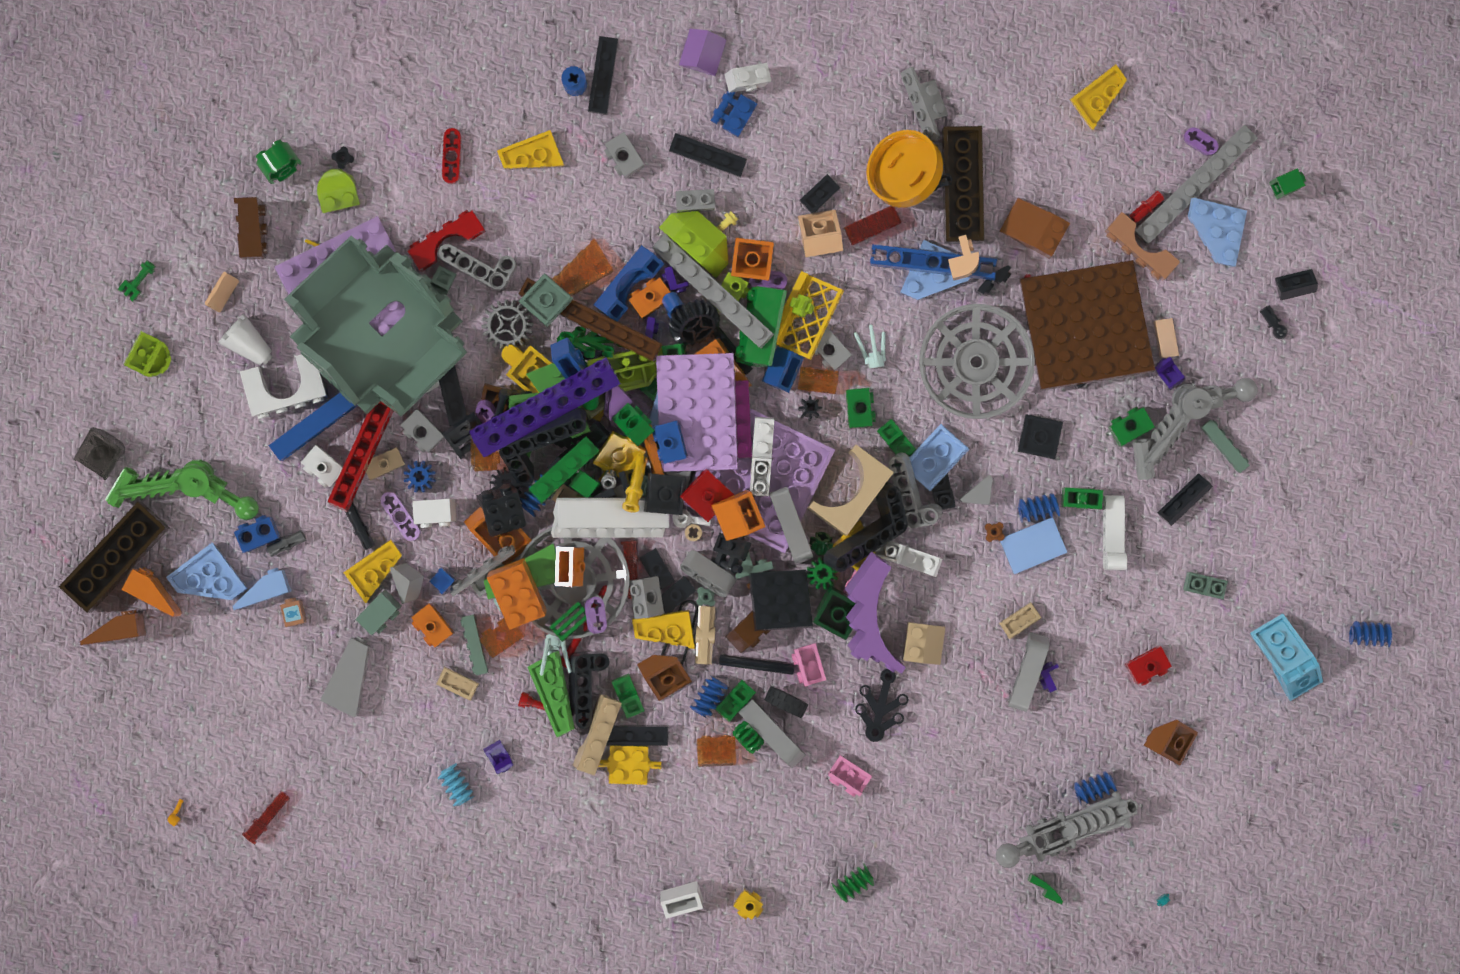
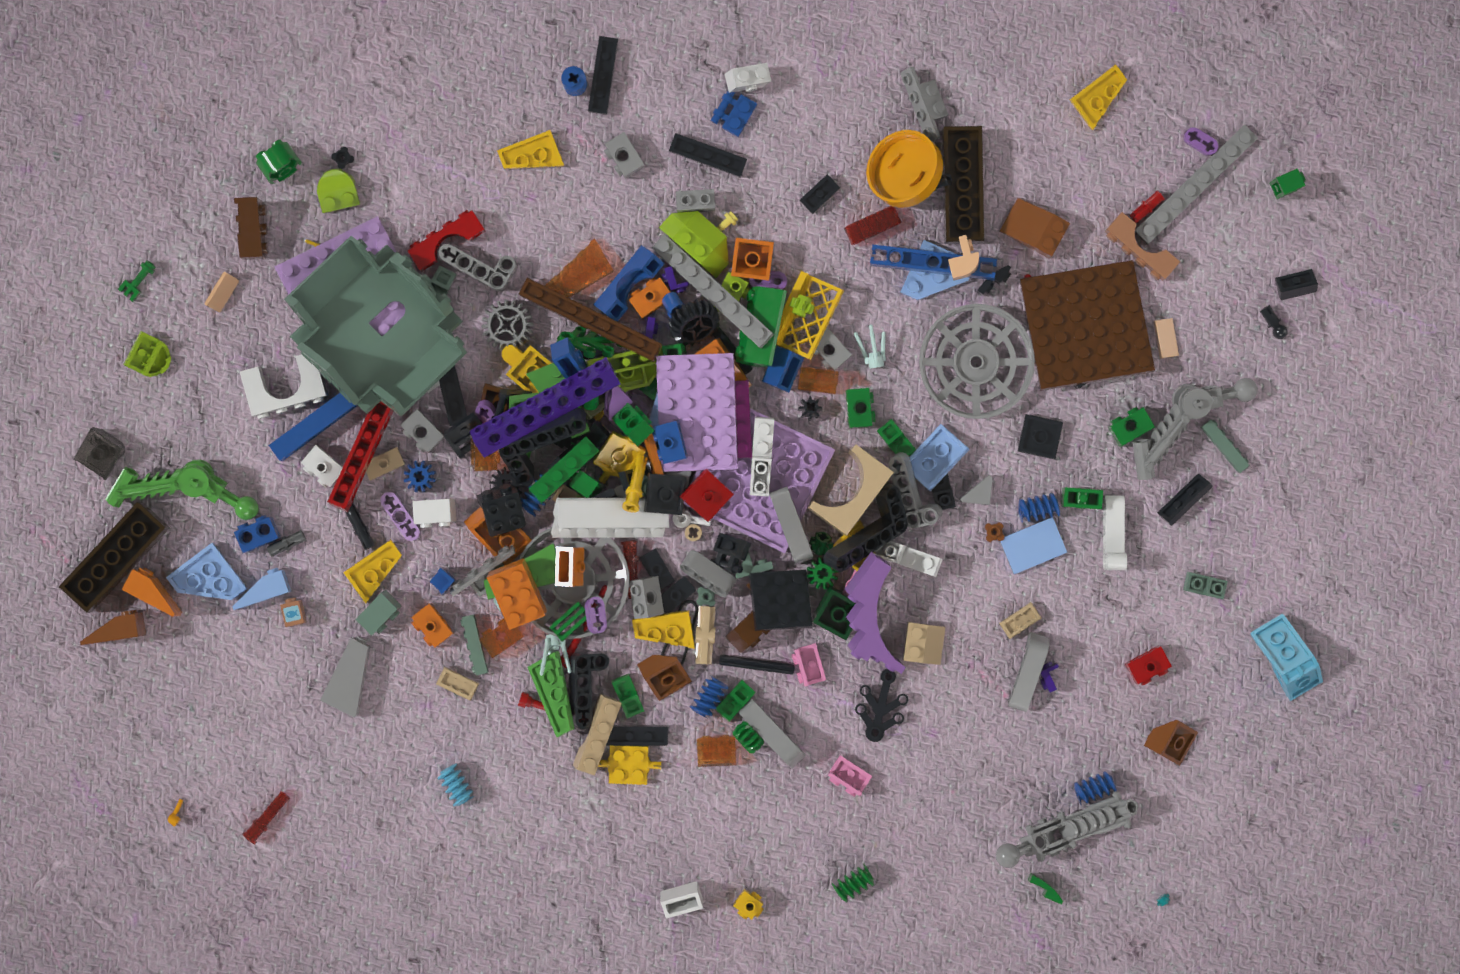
(246, 341): white cone -> none
(407, 582): light grey slope -> none
(446, 141): red beam -> none
(499, 757): dark purple bracket -> none
(546, 300): sand green plate -> none
(605, 481): light grey pin -> none
(702, 51): medium lavender slope -> none
(738, 515): orange slope -> none
(786, 702): black tyre -> none
(820, 233): light nougat slope -> none
(1169, 373): dark purple bracket -> none
(1218, 228): light blue plate -> none
(1370, 632): blue piece -> none

